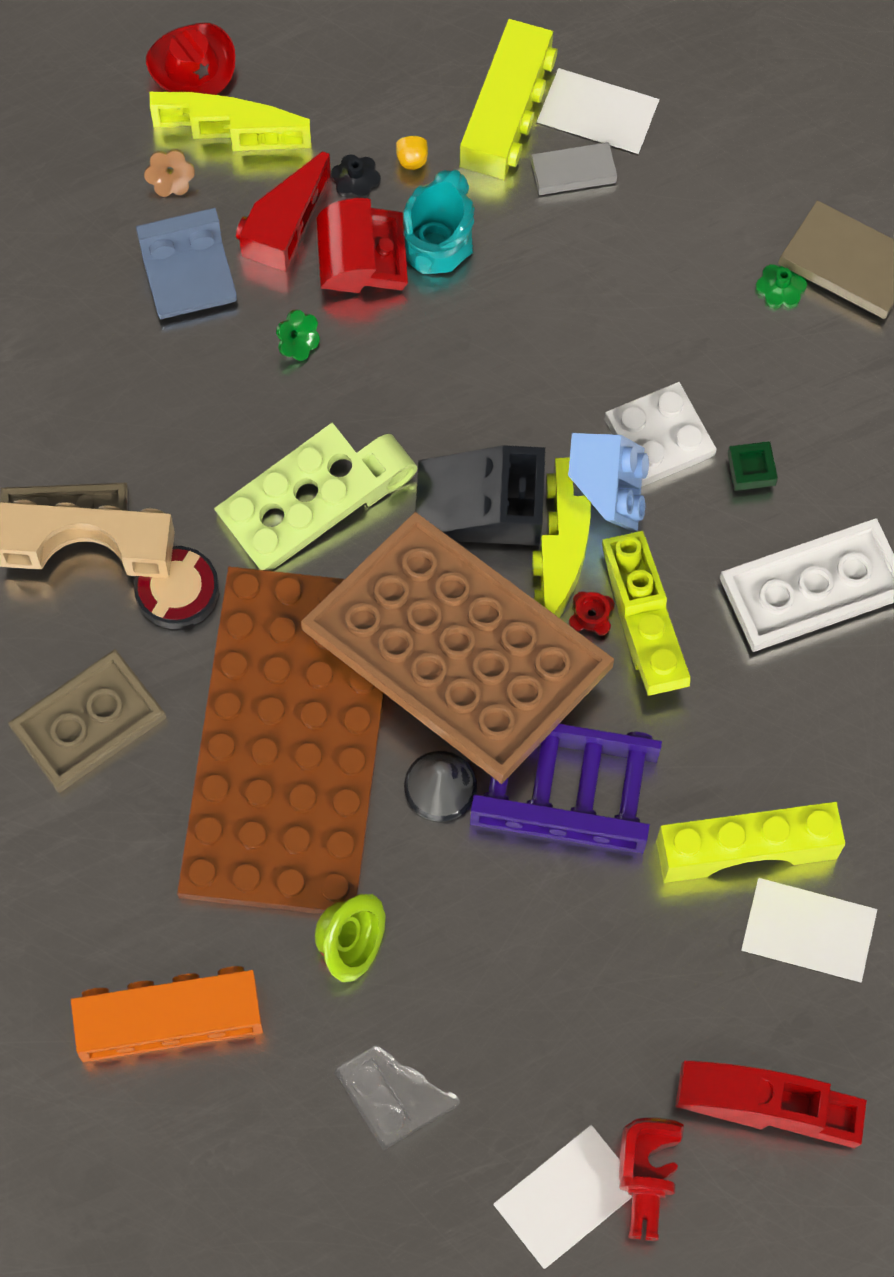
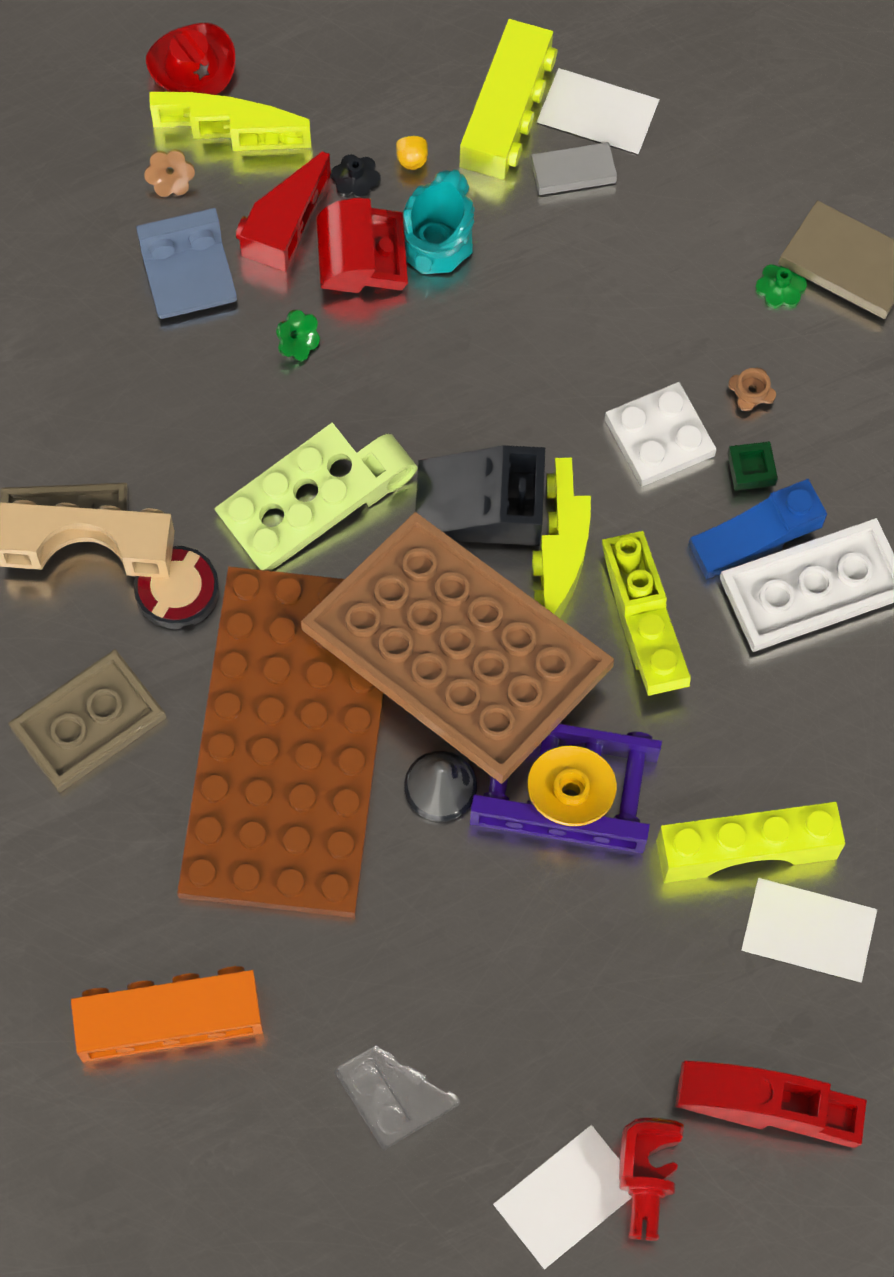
(350, 935): lime hat -> none
(574, 770): none -> yellow dish
(592, 601): red plate -> none
(610, 475): light blue slope -> none
(752, 378): none -> medium nougat plate
(760, 529): none -> blue slope

